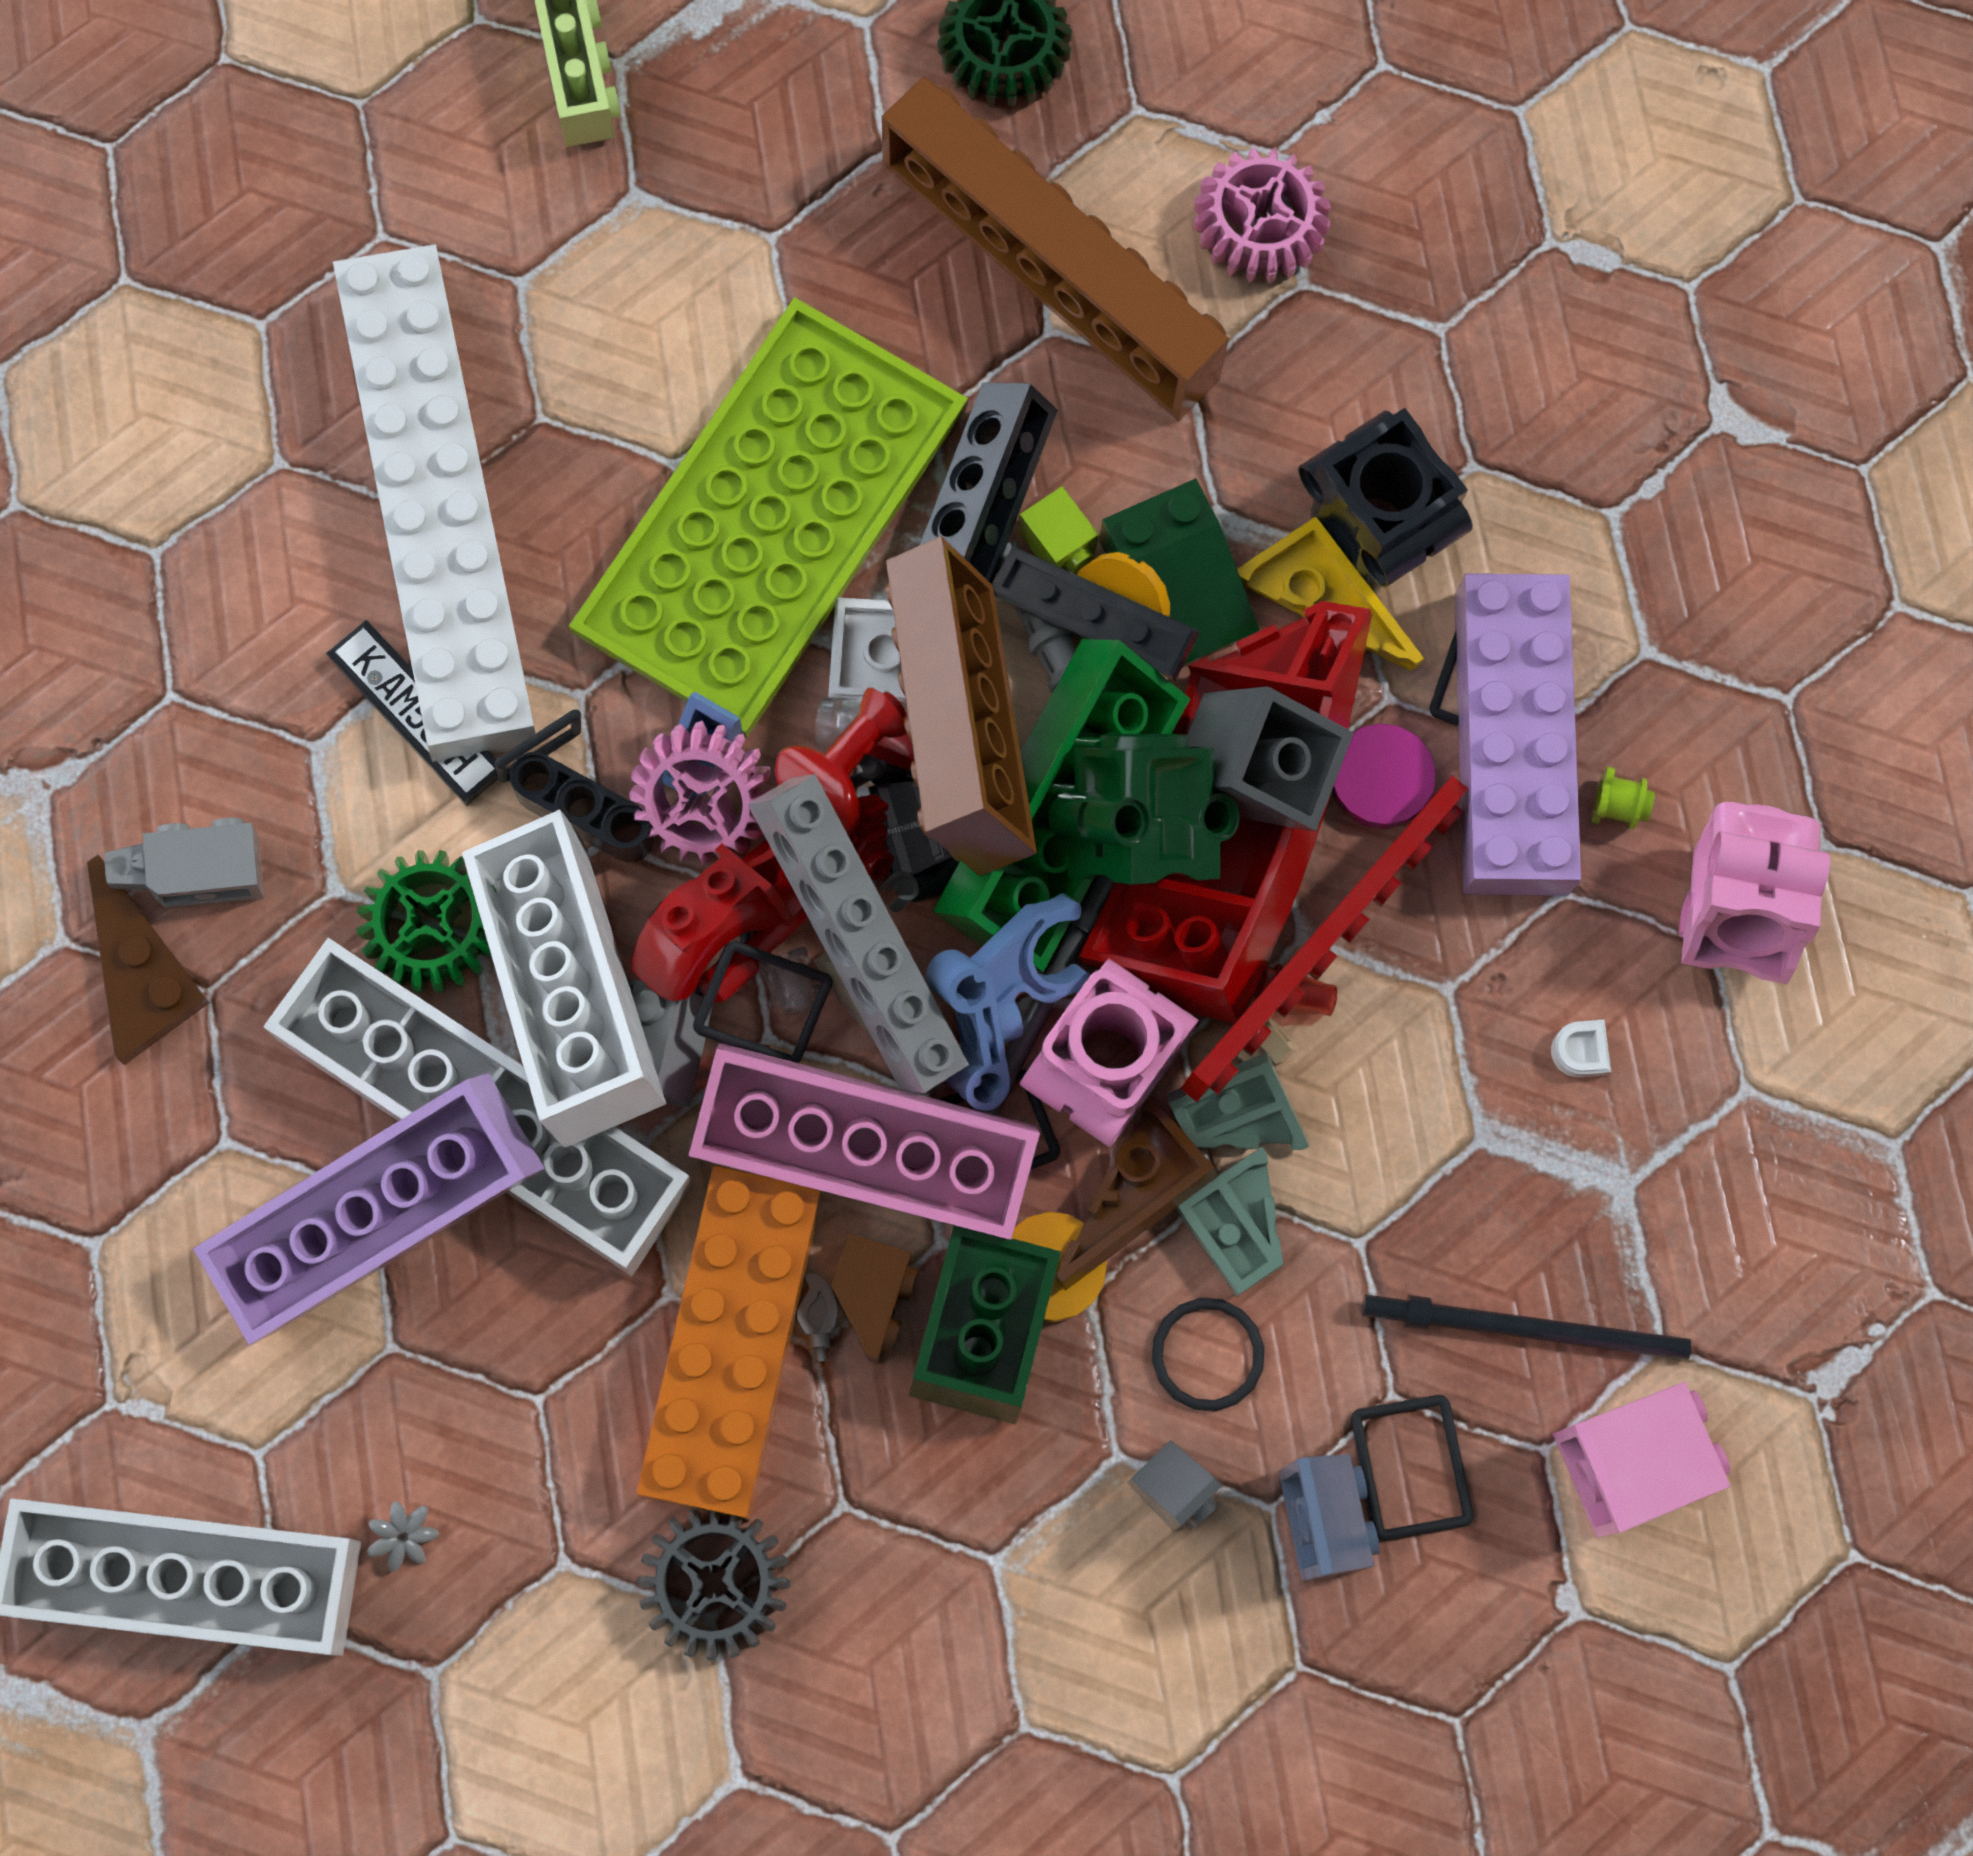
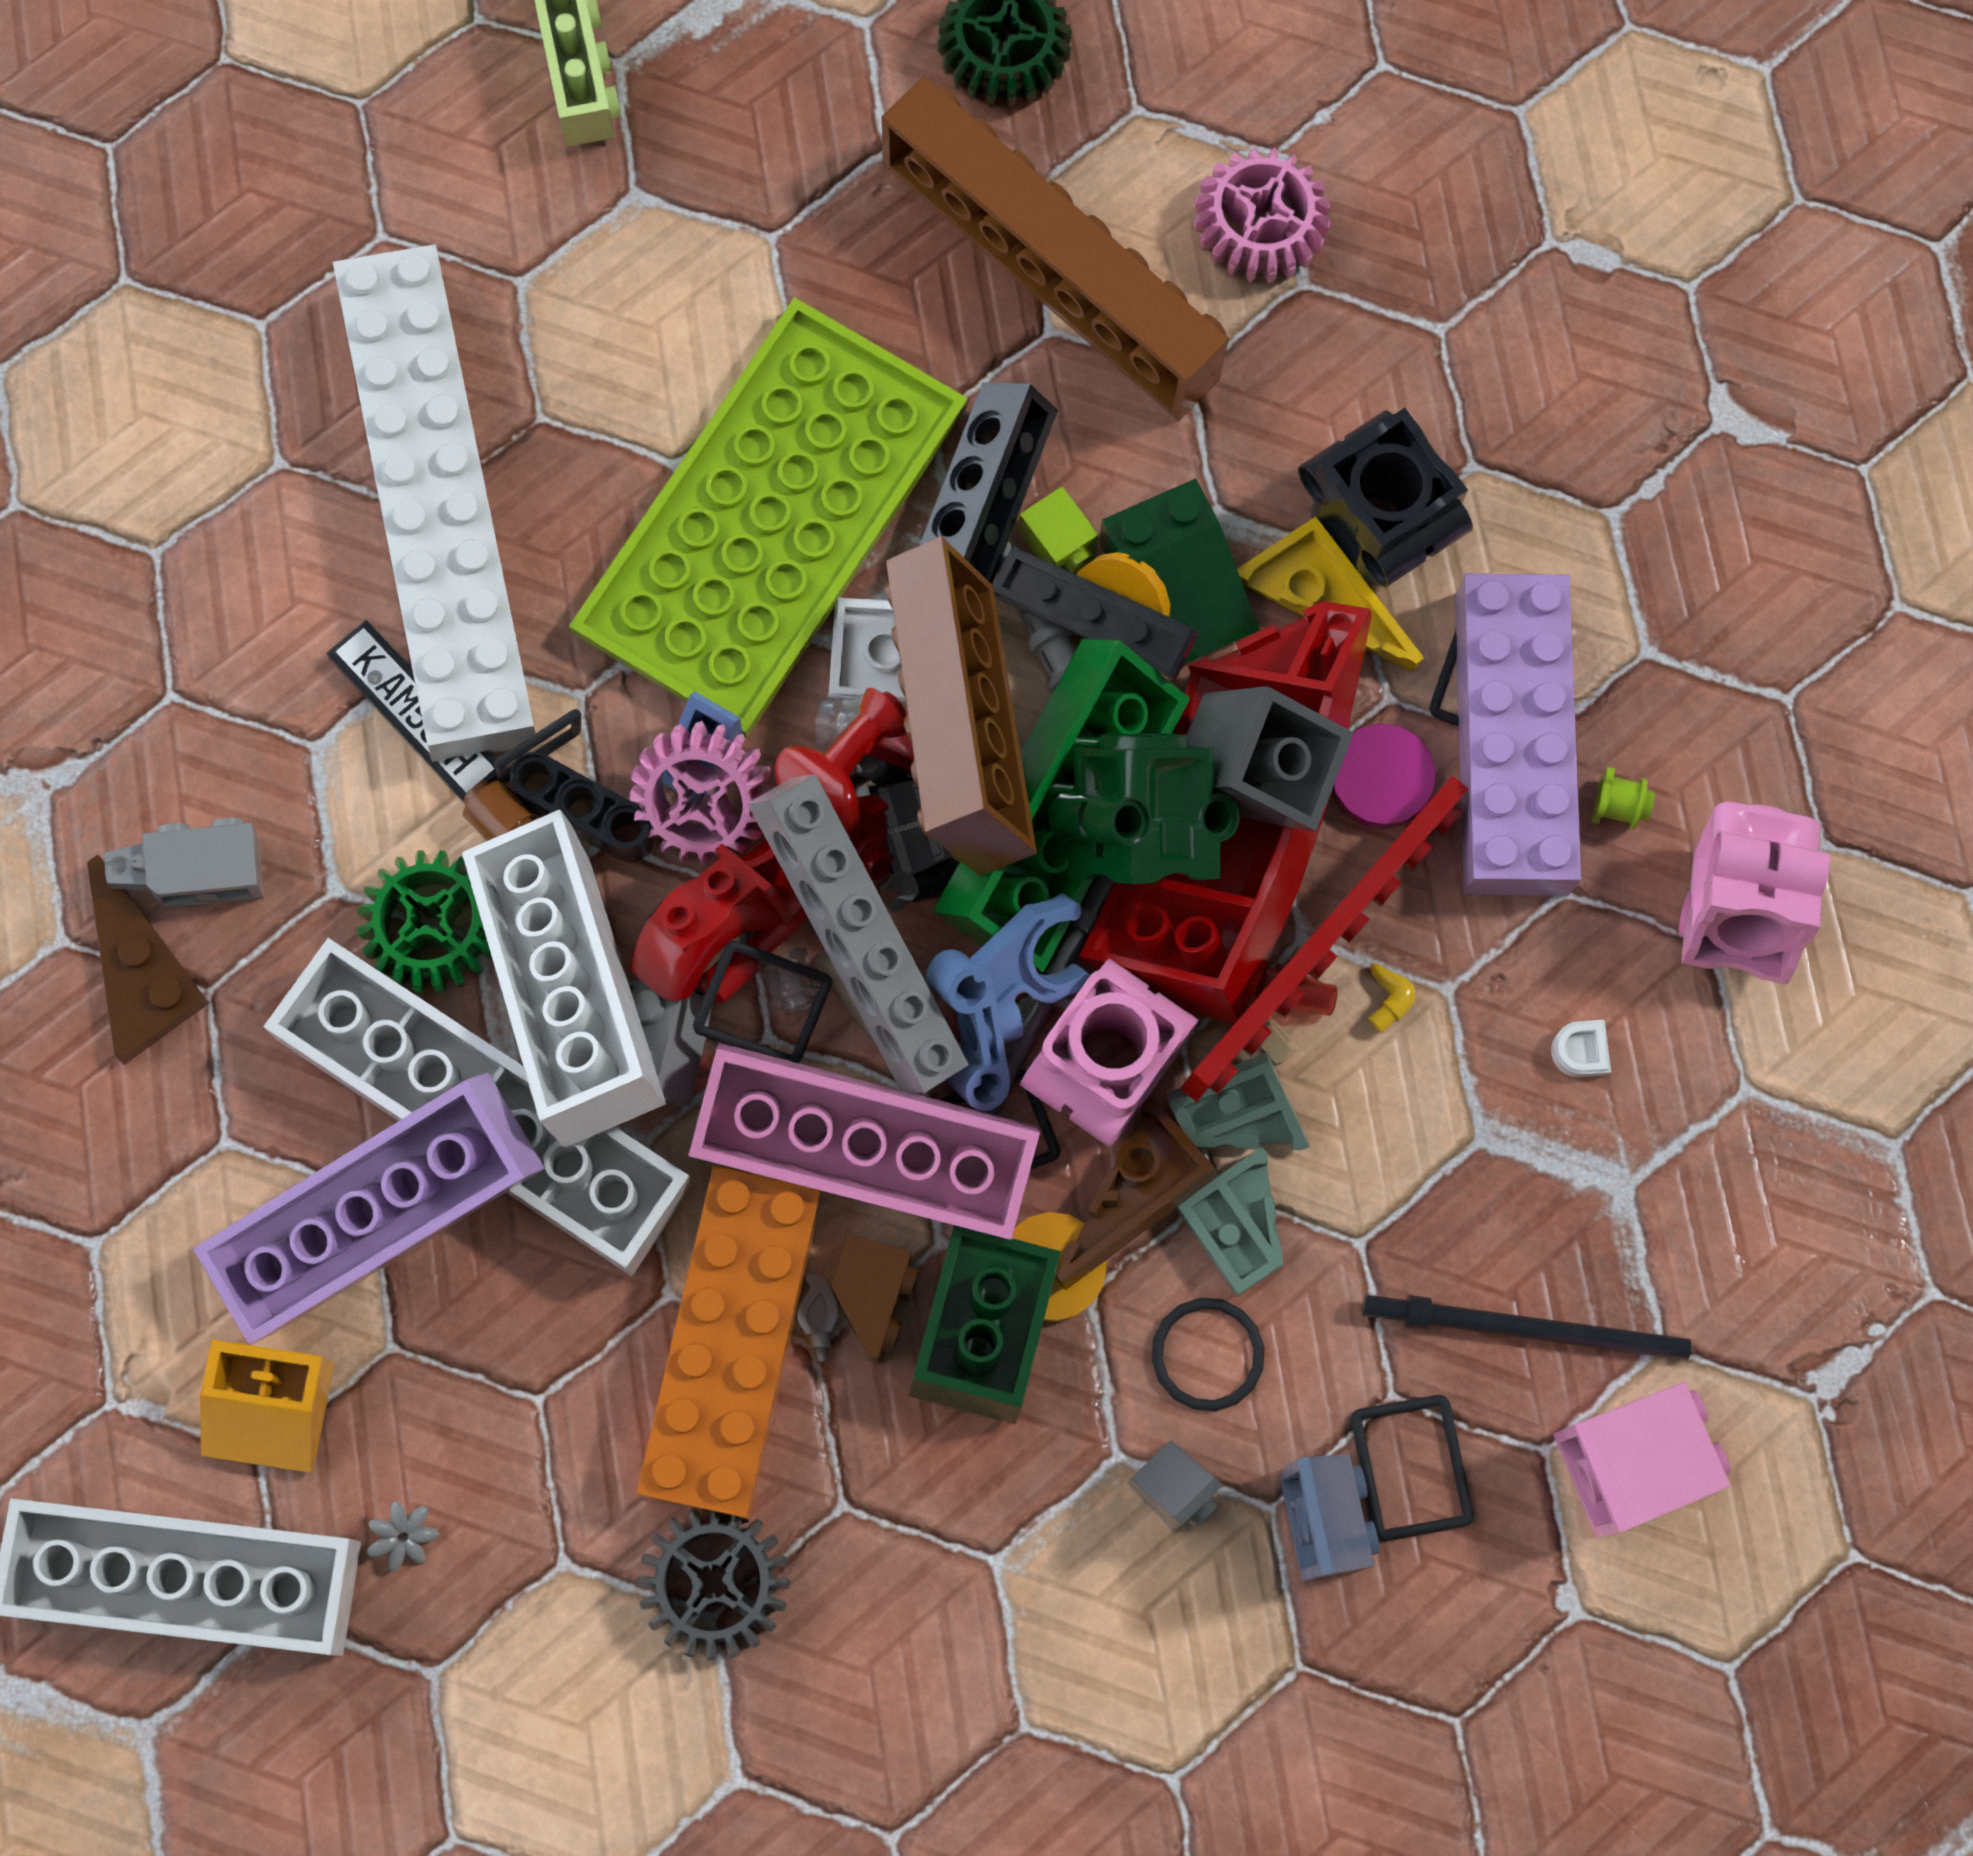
(263, 1405): none -> light orange slope
(495, 809): none -> dark orange brick
(1399, 1001): none -> yellow animal

